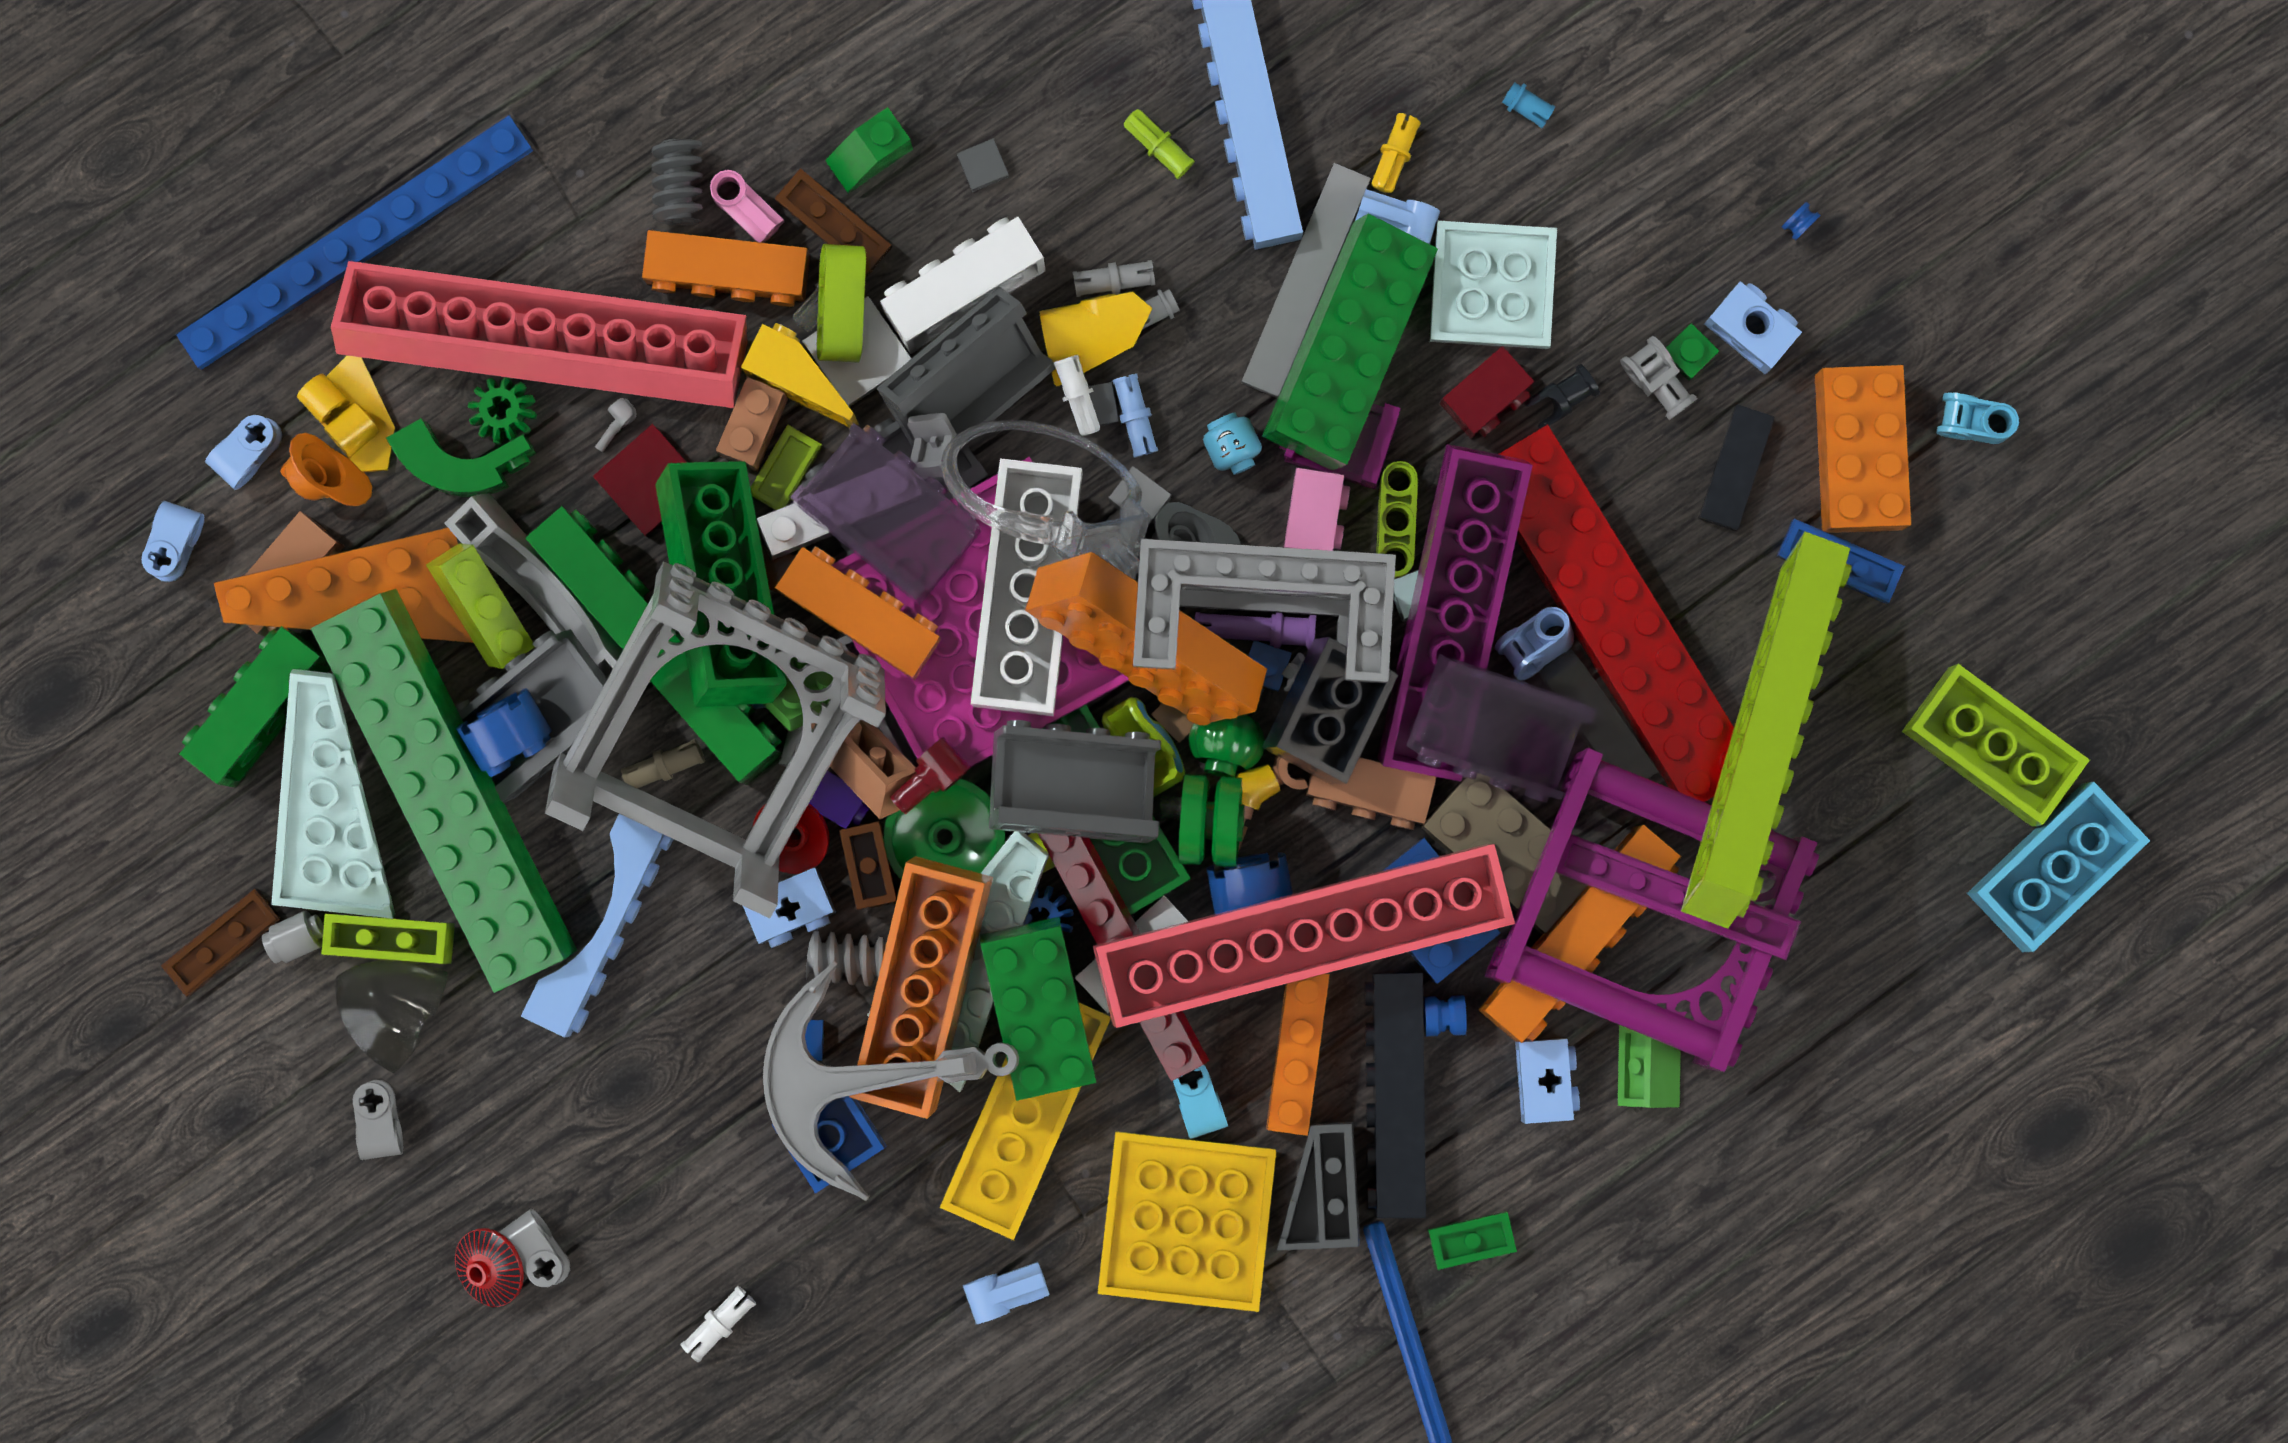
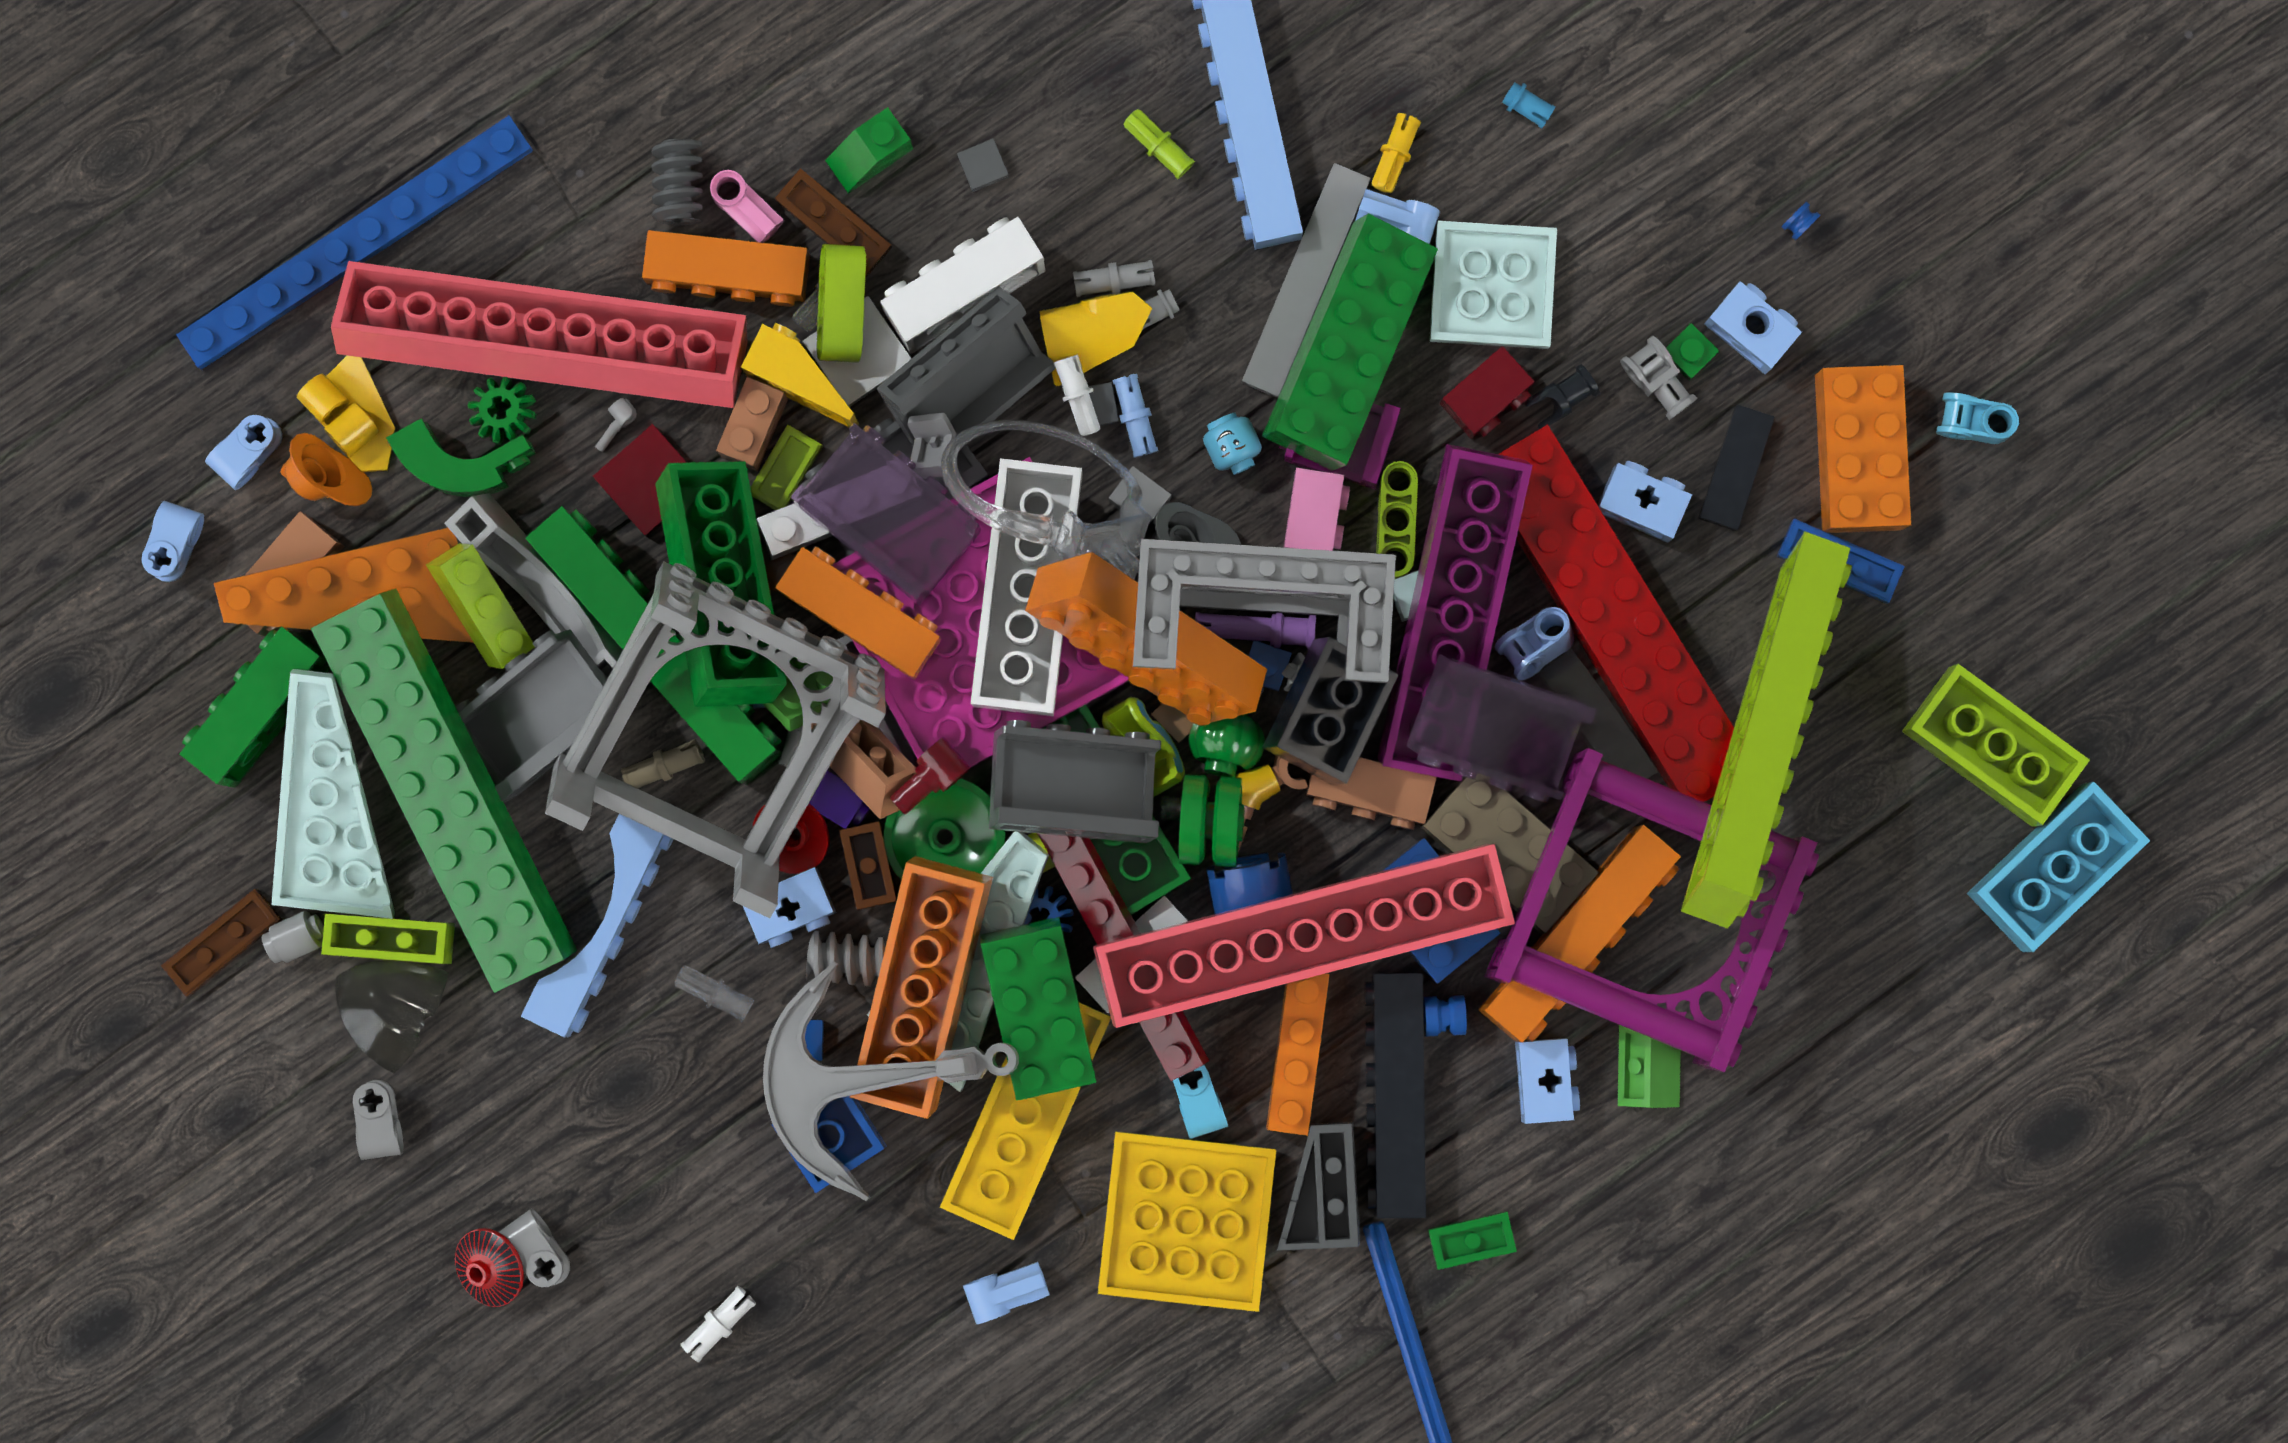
(505, 731): blue brick -> none
(714, 992): none -> clear axle
(1622, 505): none -> light blue brick
(1666, 892): magenta tile -> none

